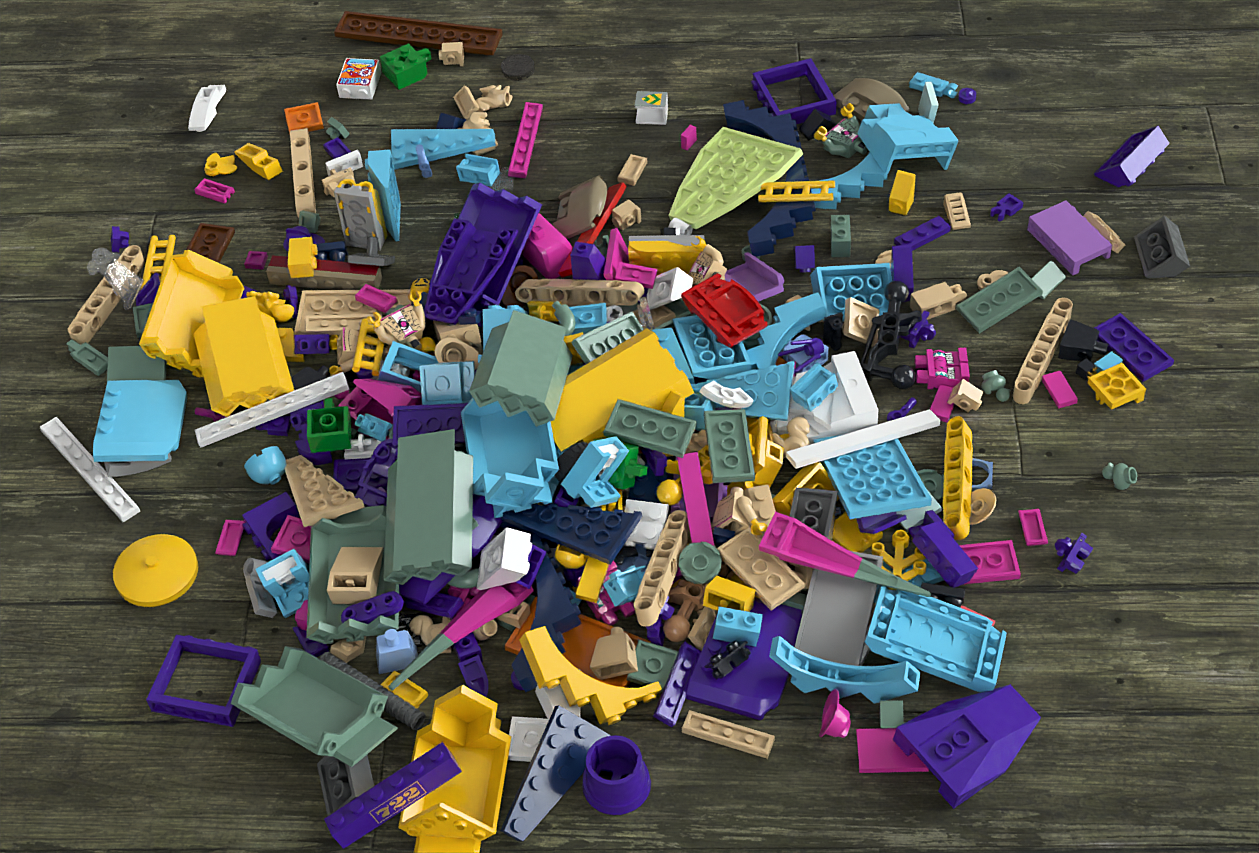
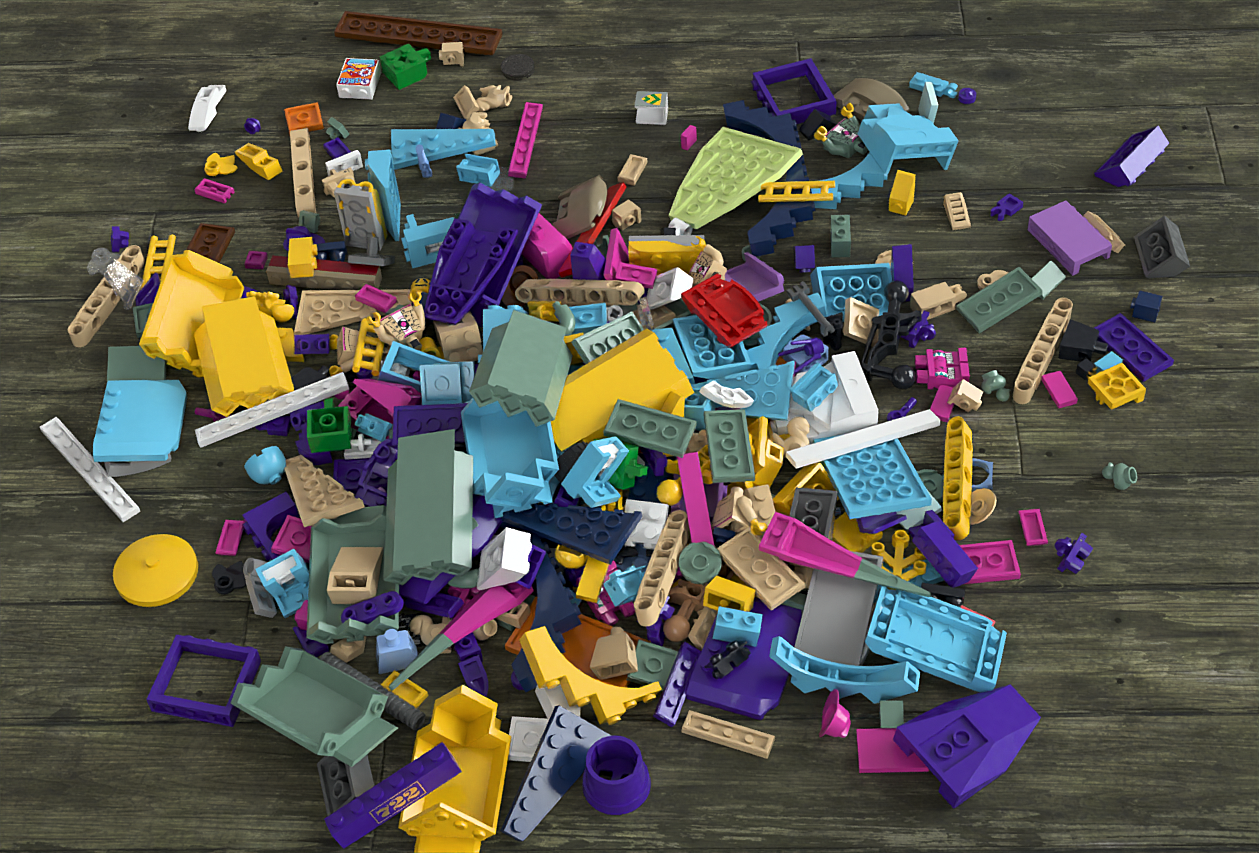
(88, 357): sand green hinge -> none
(232, 577): none -> black plate
(252, 125): none -> dark purple plate
(333, 323): tan plate -> none
(423, 240): none -> medium azure brick
(454, 350): tan piece -> none
(470, 317): dark blue plate -> none
(802, 295): none -> dark grey hinge
(924, 233): dark purple plate -> none
(1146, 306): none -> dark blue brick

